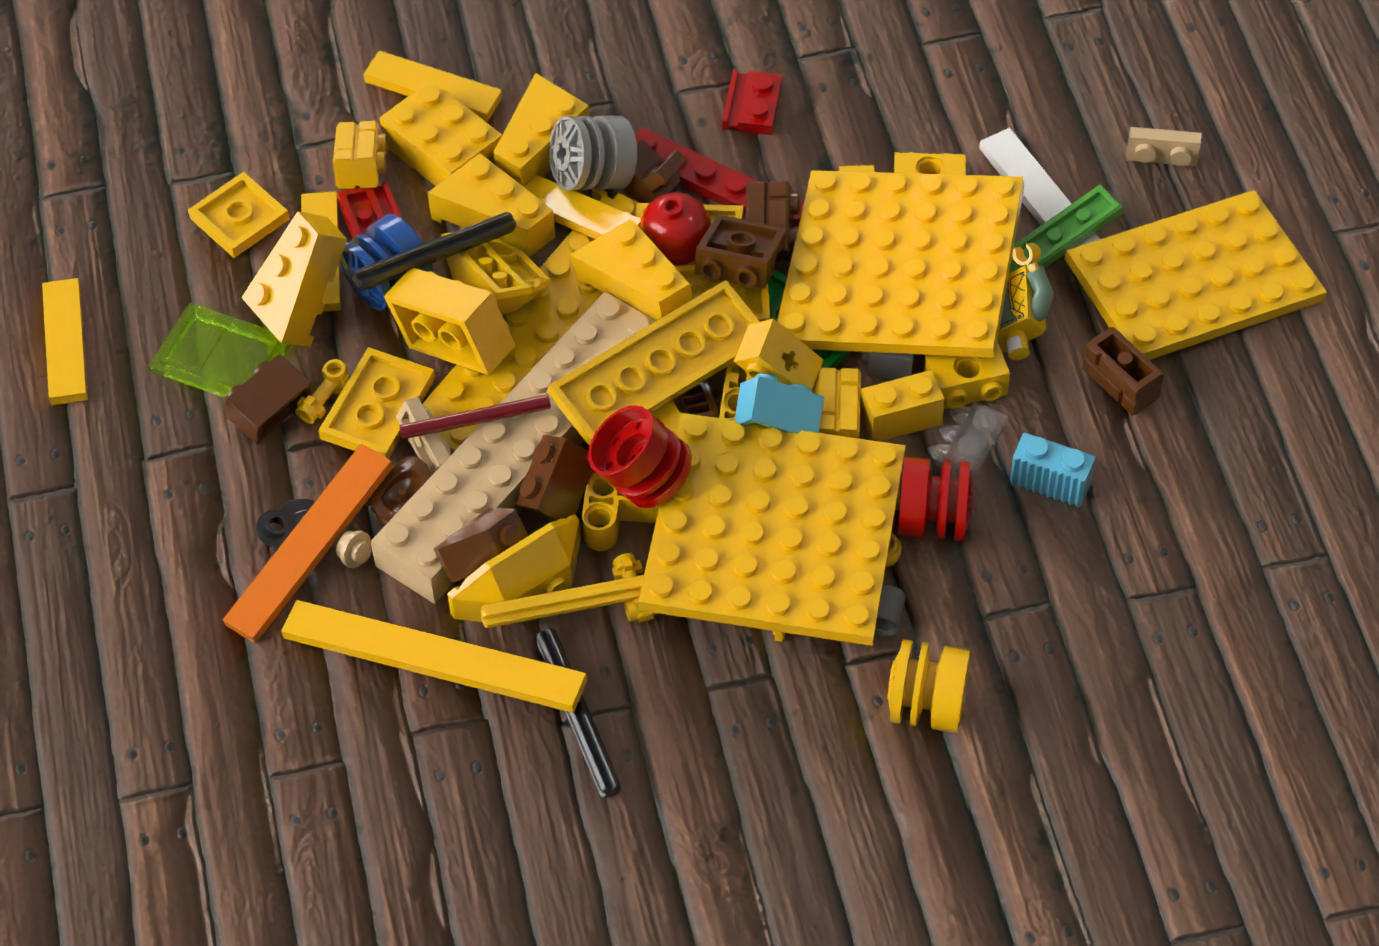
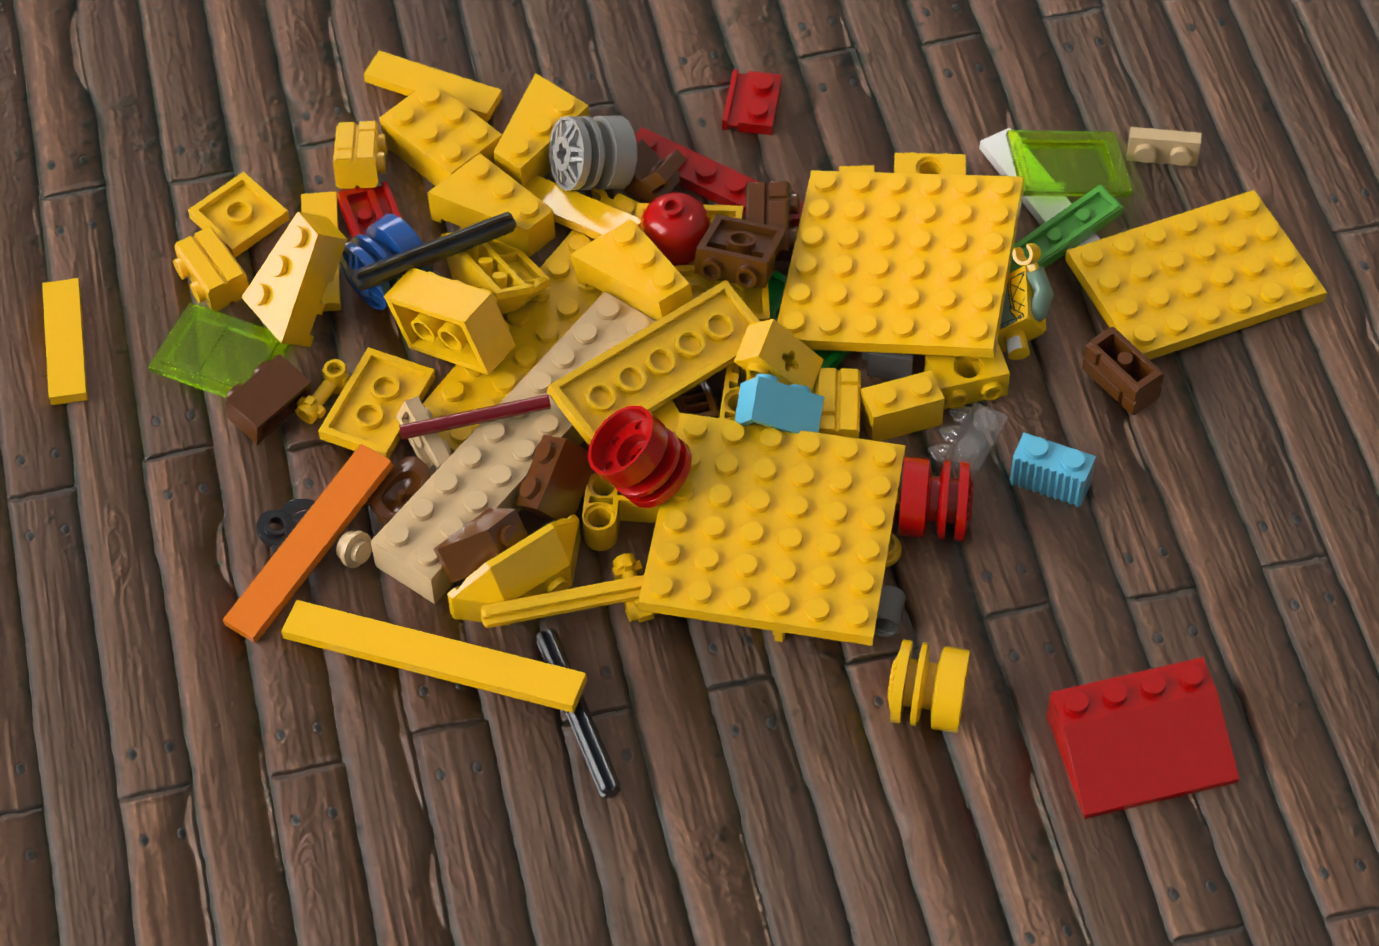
(211, 269): none -> yellow brick
(1068, 162): none -> clear neon green piece
(1142, 737): none -> red slope

